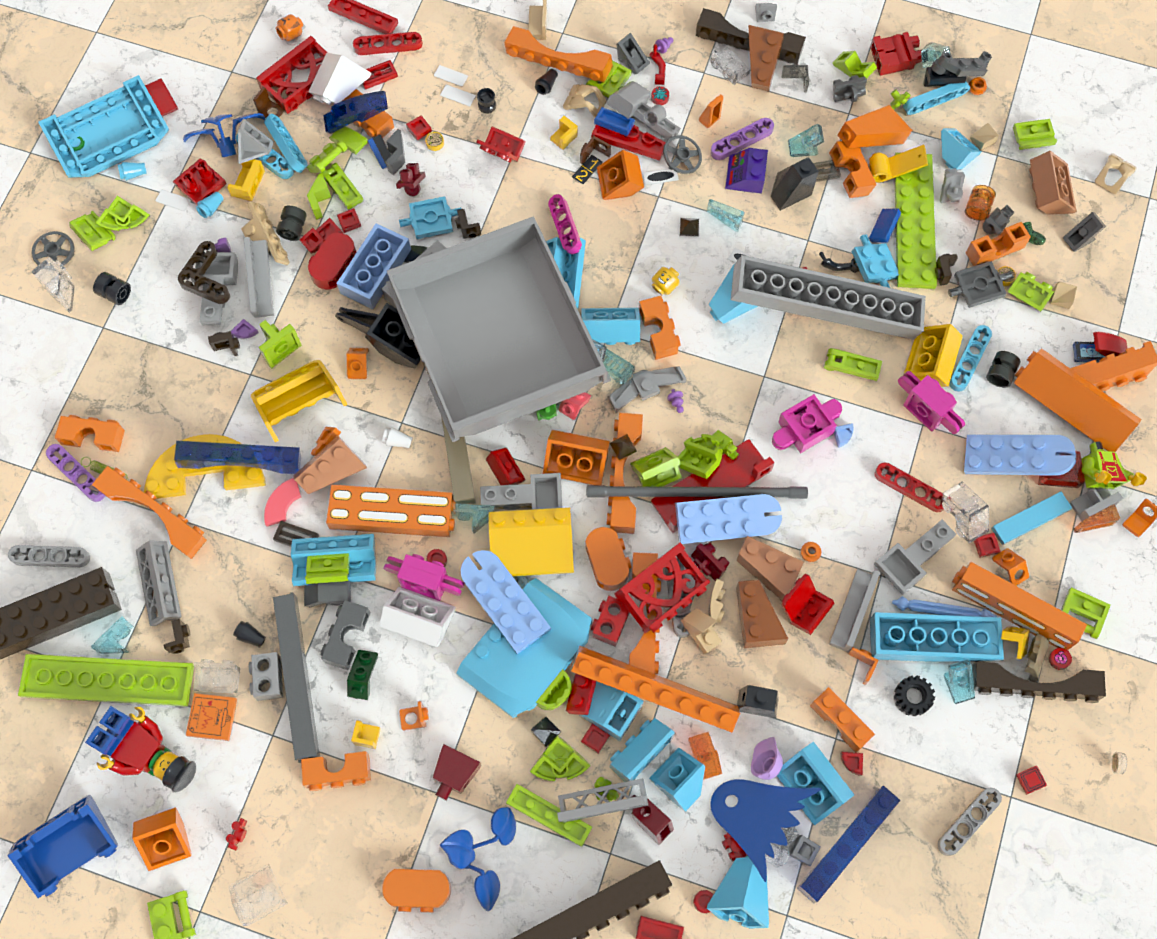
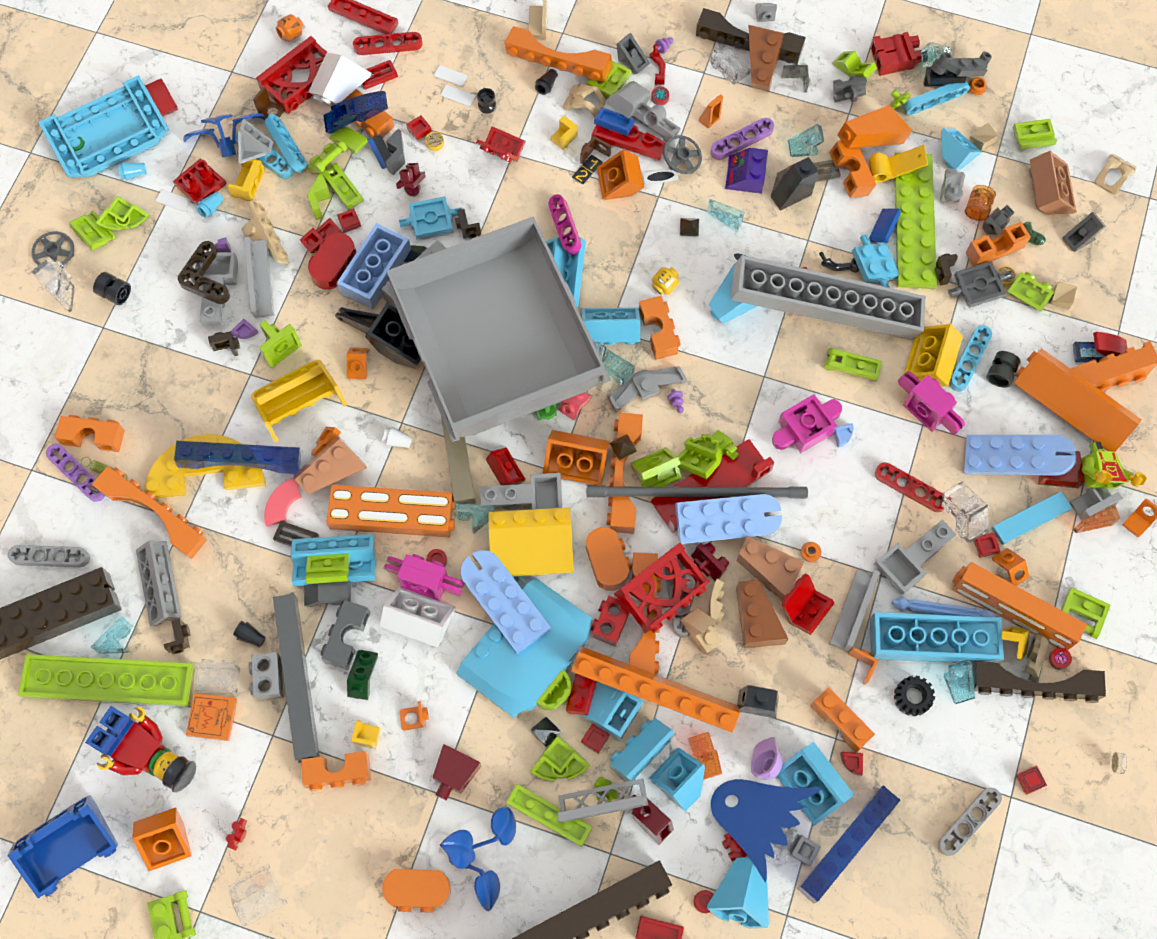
(292, 222): pearl dark grey wheel -> none

